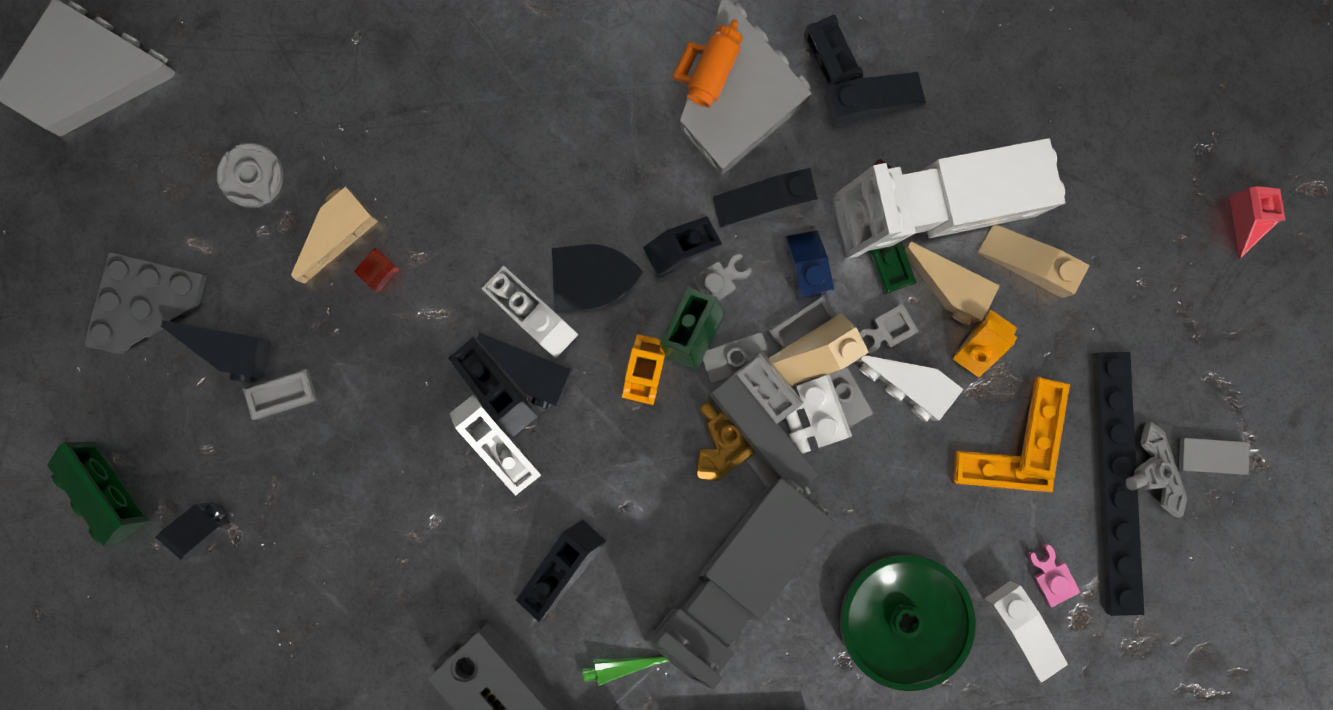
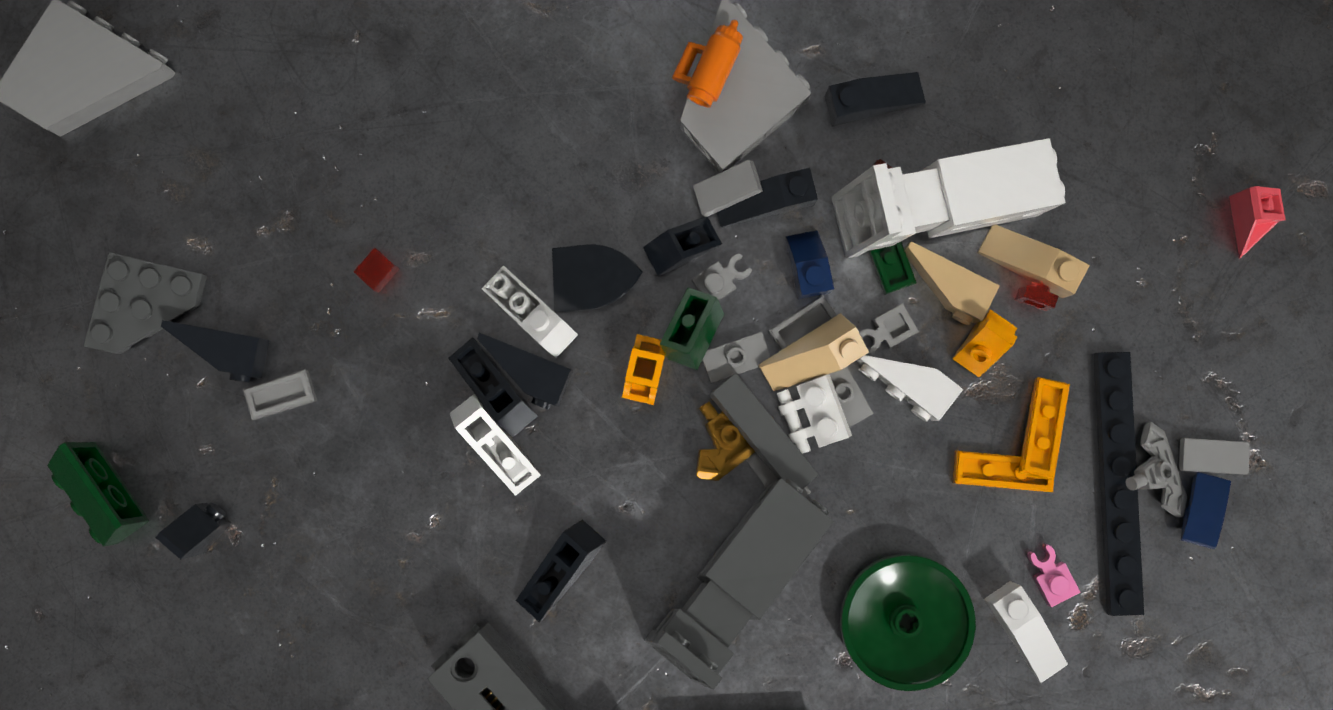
(250, 175): light grey tile -> none
(334, 229): tan slope -> none
(611, 669): bright green piece -> none
(727, 188): none -> light grey tile
(769, 387): light grey plate -> none
(832, 51): black hinge -> none
(1037, 296): none -> clear red plate
(1206, 510): none -> dark blue slope

